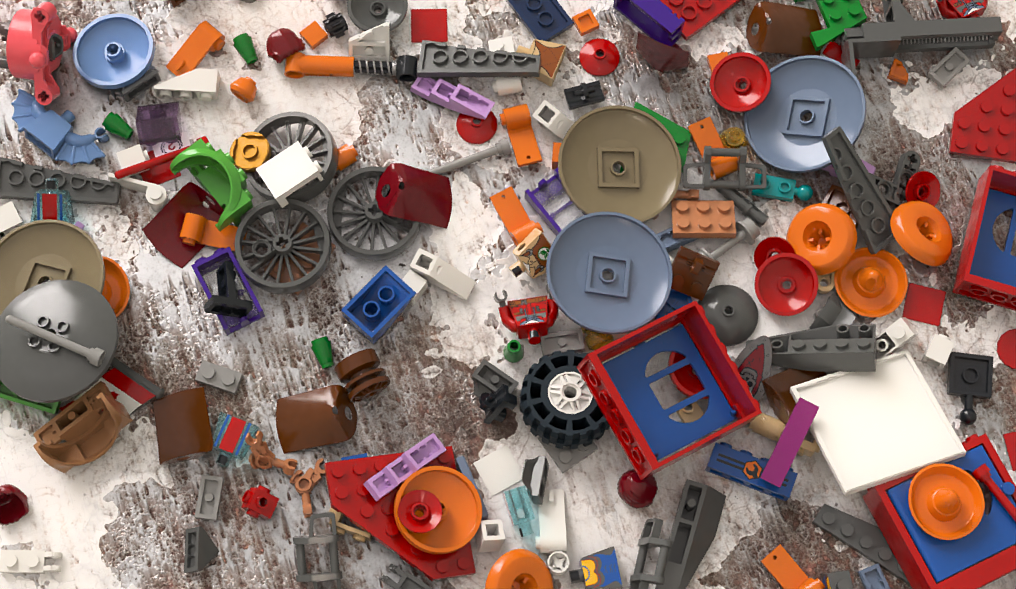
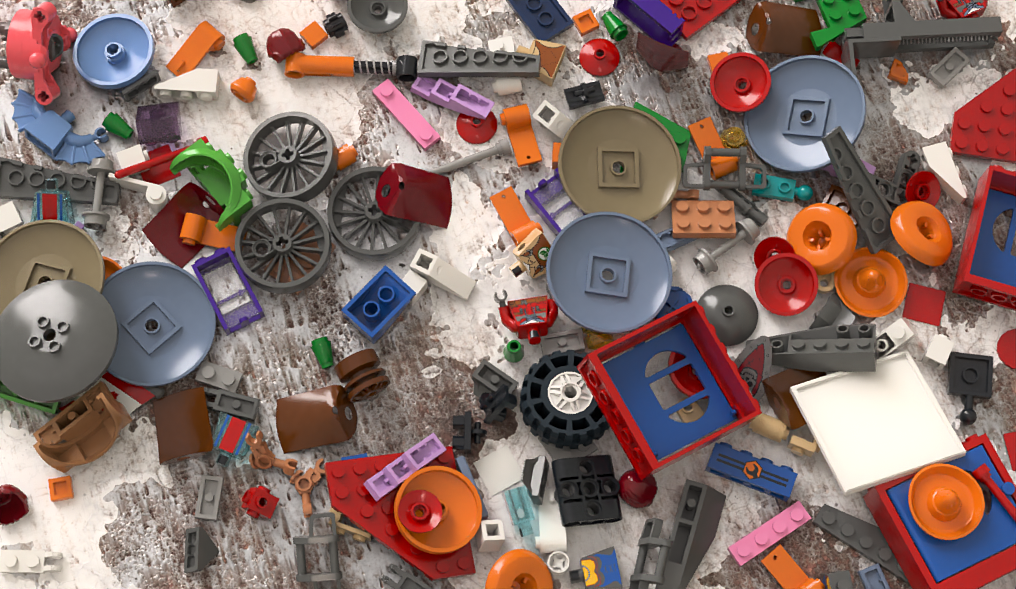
(61, 488): none -> orange tile
(94, 218): none -> light grey piece
(94, 356): light grey piece -> none
(164, 148): white sticker -> none
(183, 317): none -> sand blue dish
(226, 301): black bracket -> none
(233, 404): none -> dark grey hinge
(250, 151): tile -> none
(289, 172): white panel -> none
(371, 44): white wing -> none
(406, 114): none -> bright pink plate
(429, 25): red sticker -> none
(464, 442): none -> black hips
(574, 507): none -> black connector
(614, 26): none -> green cone
(692, 273): reddish brown hinge -> none
(769, 533): none -> bright pink plate
(789, 442): magenta slope -> none
(939, 161): none -> white slope

